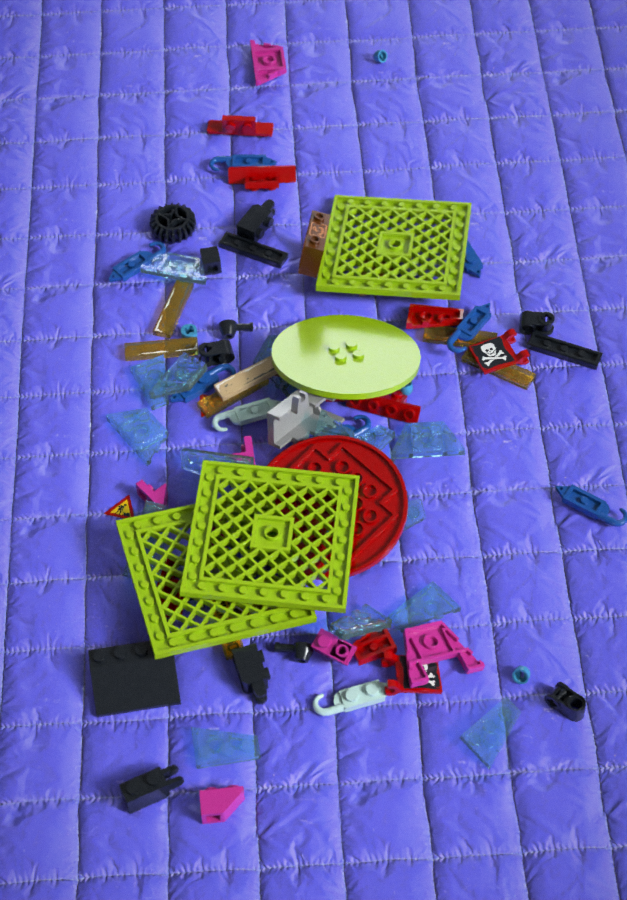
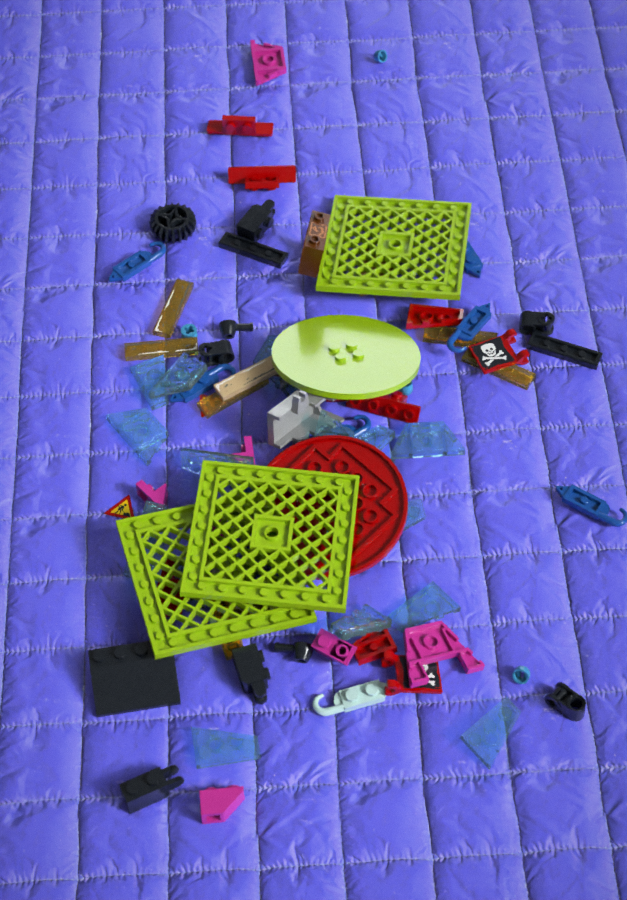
(176, 267): clear light blue wing -> none
(210, 260): black panel -> none
(242, 160): blue plate -> none
(245, 413): light aqua plate -> none

